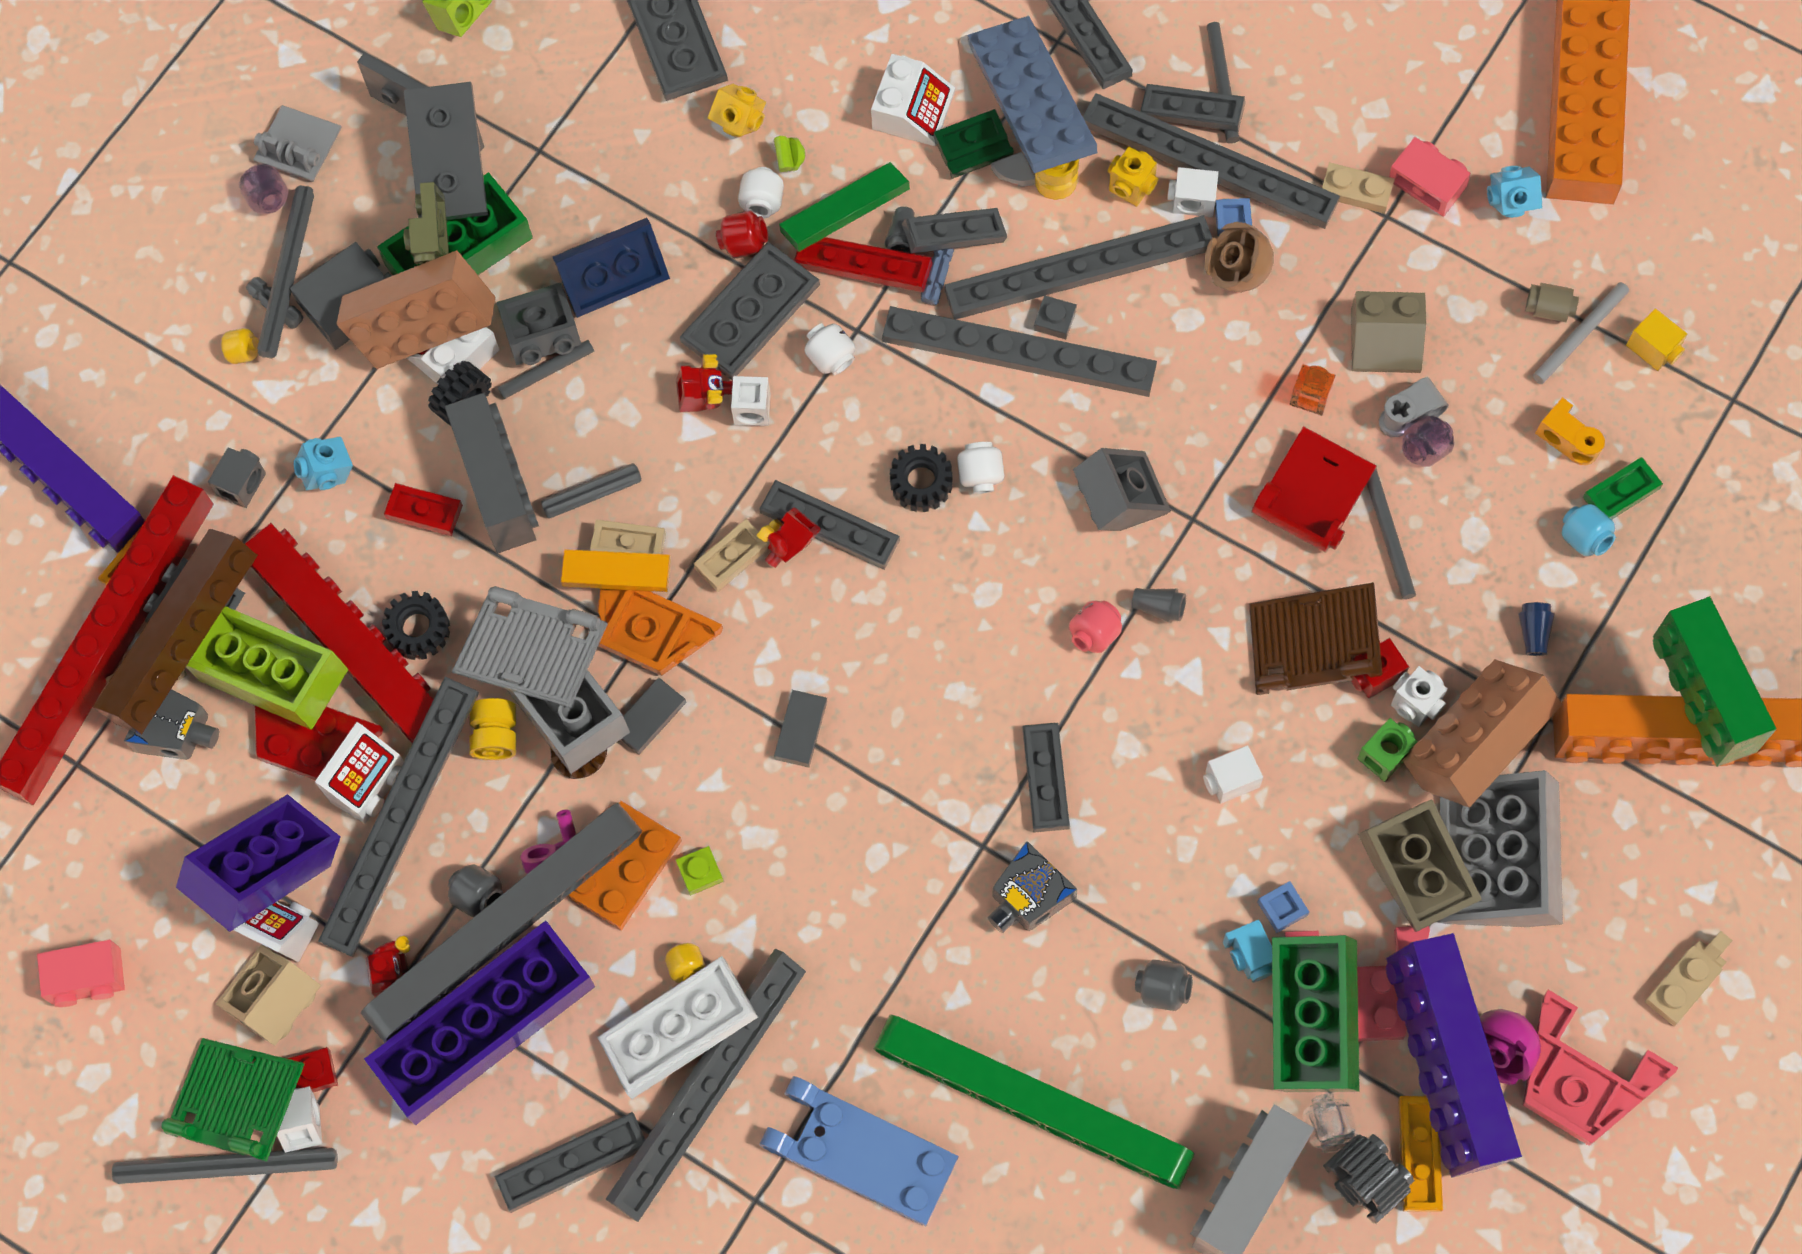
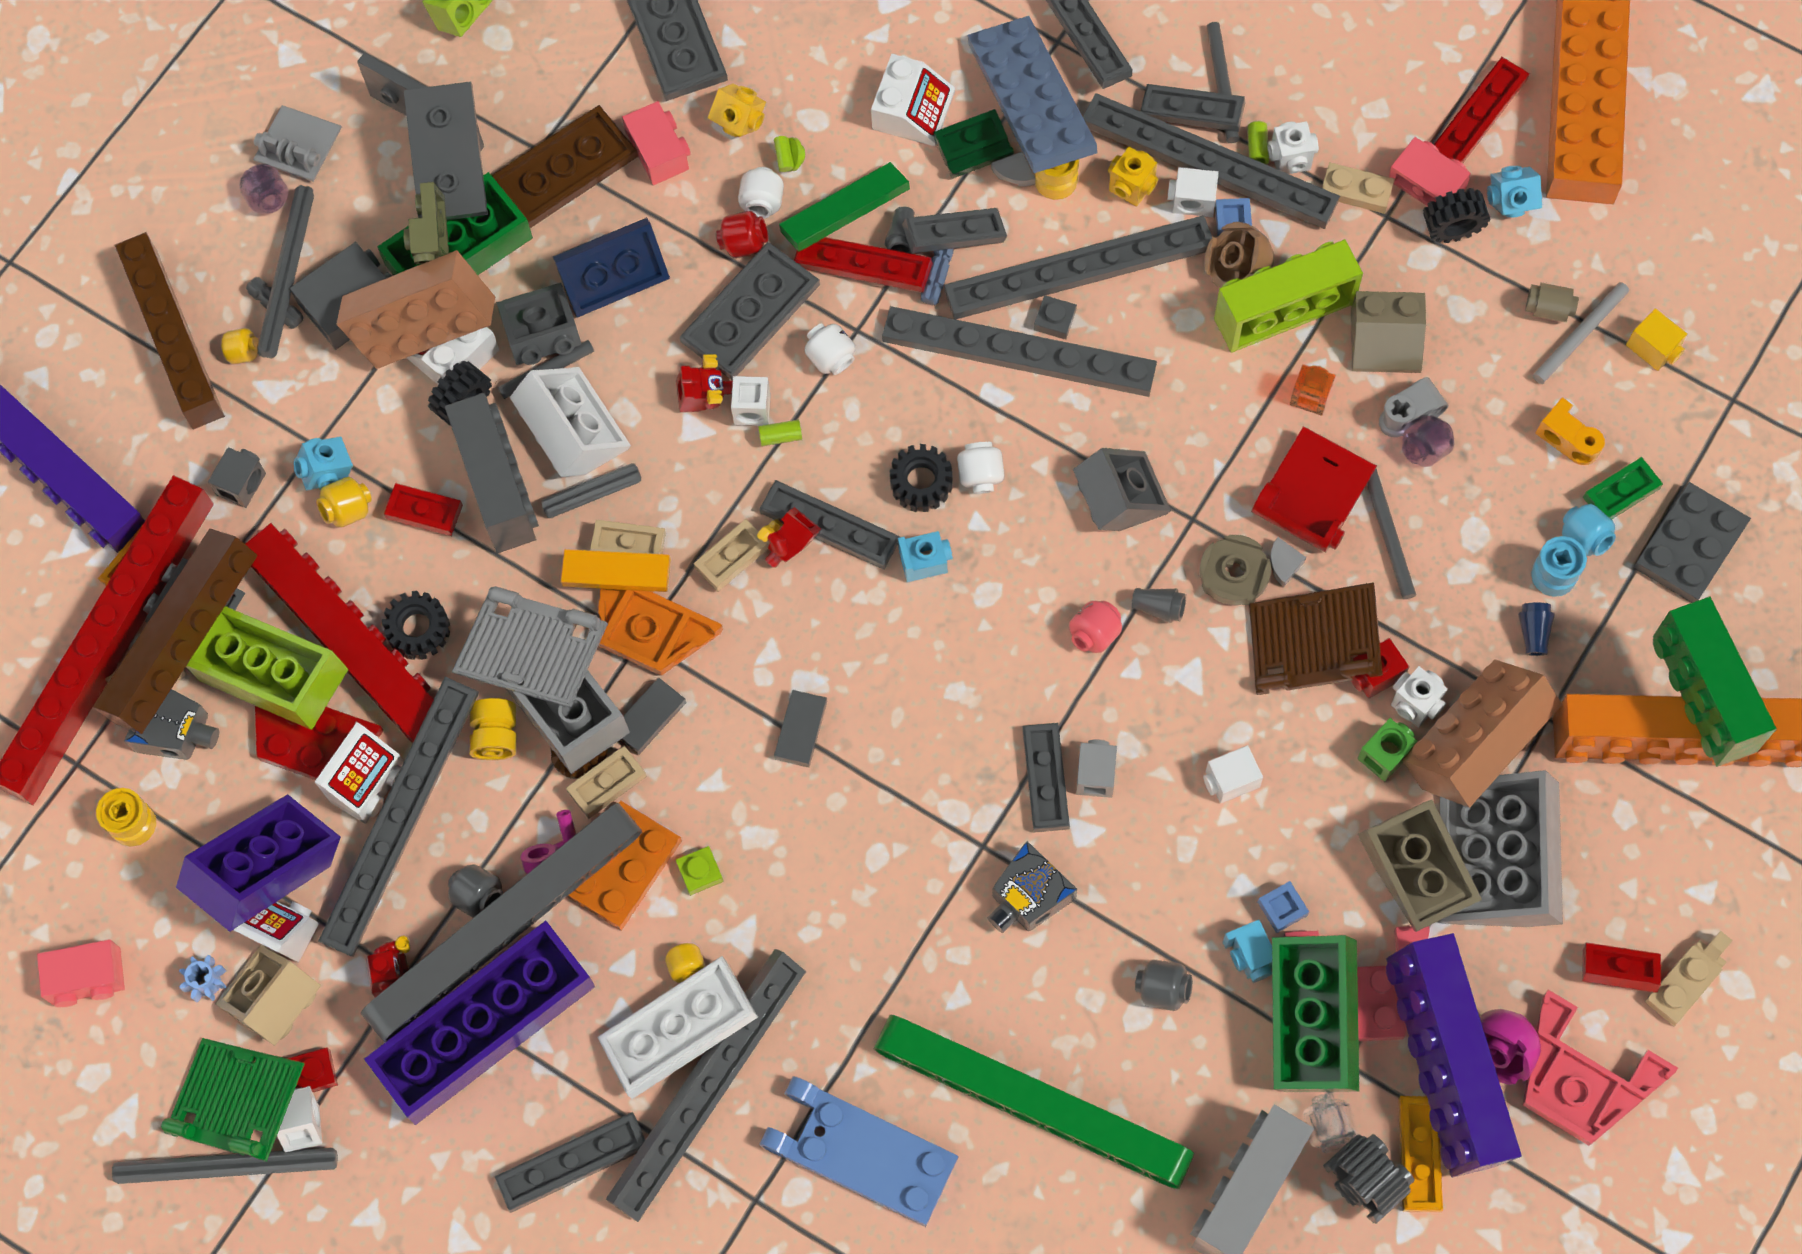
(126, 817): none -> yellow wheel
(169, 331): none -> reddish brown brick
(193, 978): none -> light blue gear
(343, 502): none -> yellow head
(565, 165): none -> reddish brown plate
(568, 420): none -> white slope
(606, 782): none -> tan plate
(656, 142): none -> coral brick
(780, 432): none -> lime piece
(920, 566): none -> medium azure brick
(1096, 769): none -> light grey brick
(1239, 589): none -> dark tan plate
(1258, 141): none -> lime piece
(1285, 561): none -> light grey tile
(1287, 295): none -> lime brick
(1293, 147): none -> white brick
(1456, 215): none -> black tyre
(1481, 110): none -> red tile
(1558, 566): none -> medium azure wheel
(1621, 967): none -> red plate
(1692, 543): none -> dark grey plate

